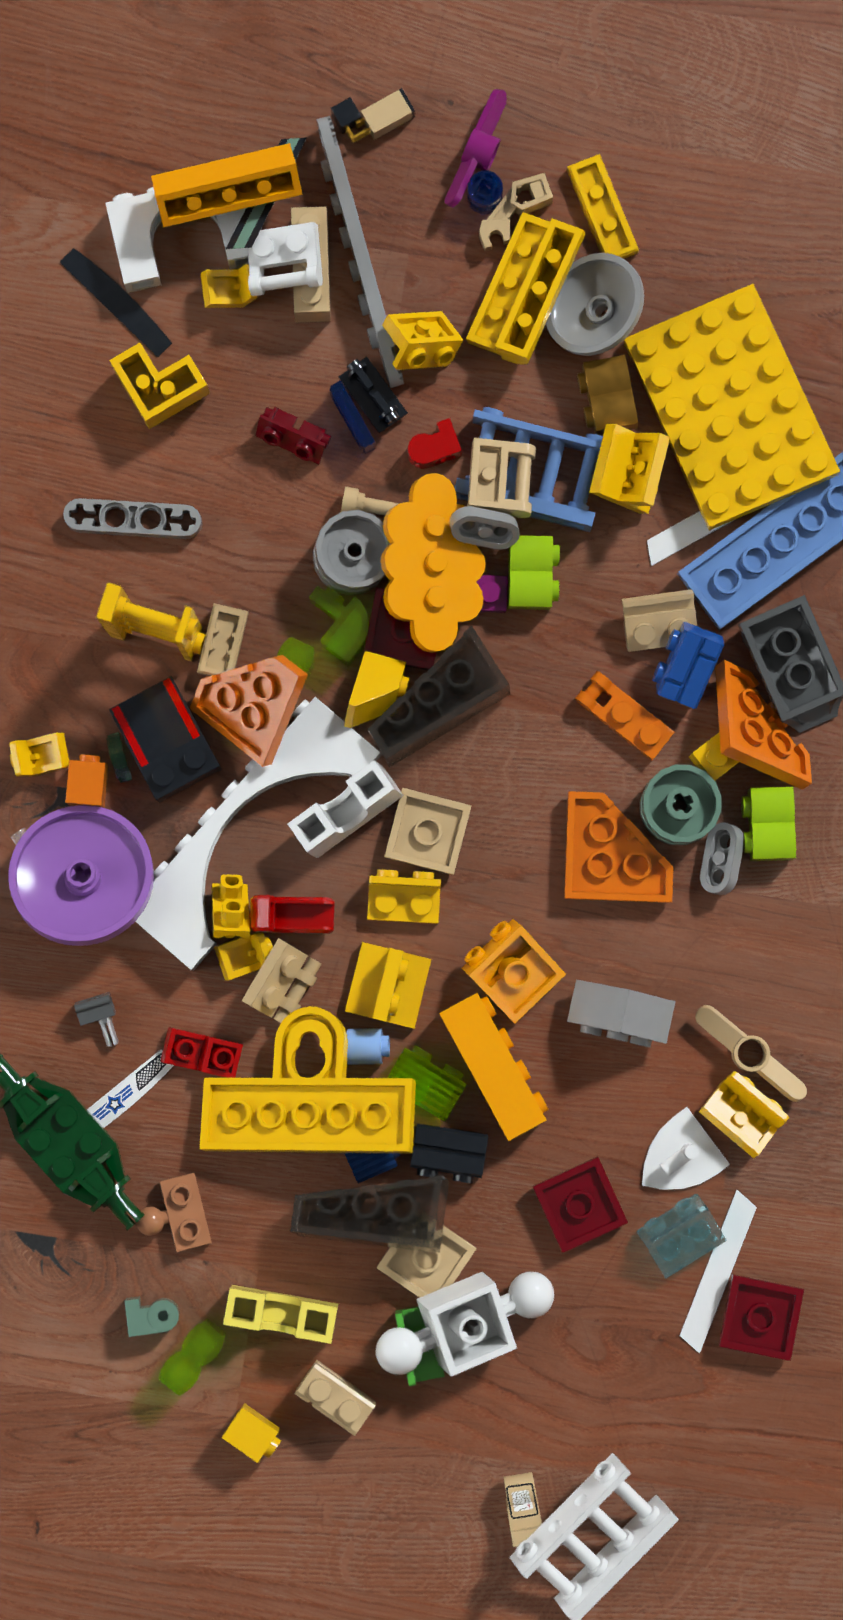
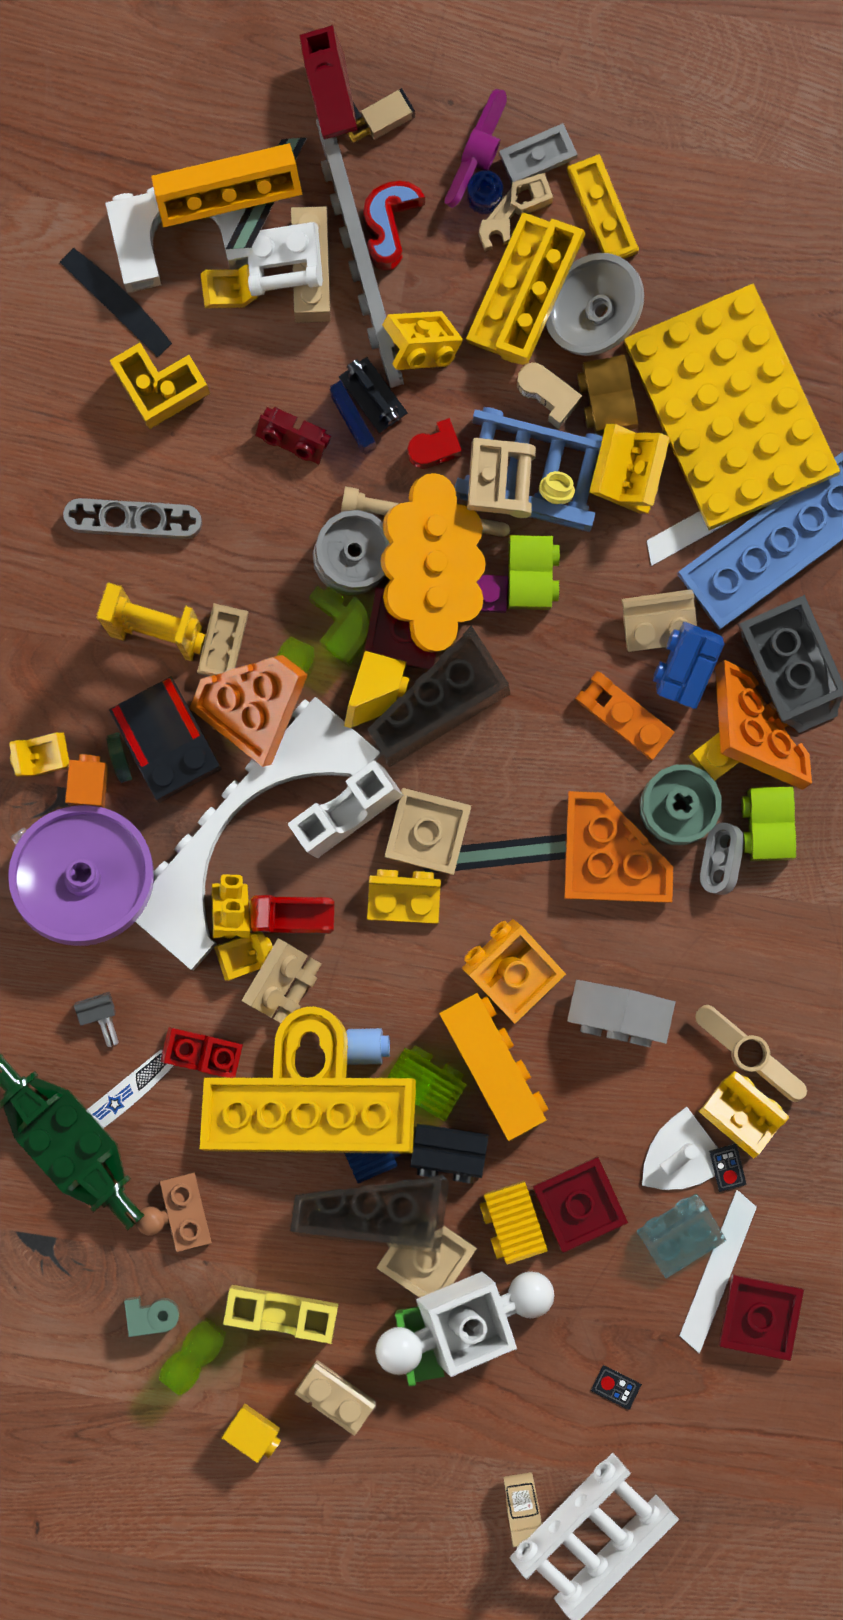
(328, 81): none -> dark red slope
(380, 222): none -> red animal
(388, 985): yellow bracket -> none
(484, 527): light grey plate -> none
(510, 852): none -> sticker
(514, 1223): none -> yellow brick
(538, 154): none -> light grey plate
(539, 383): none -> tan leg
(557, 488): none -> light yellow plate
(616, 1387): none -> black sticker
(727, 1167): none -> black sticker

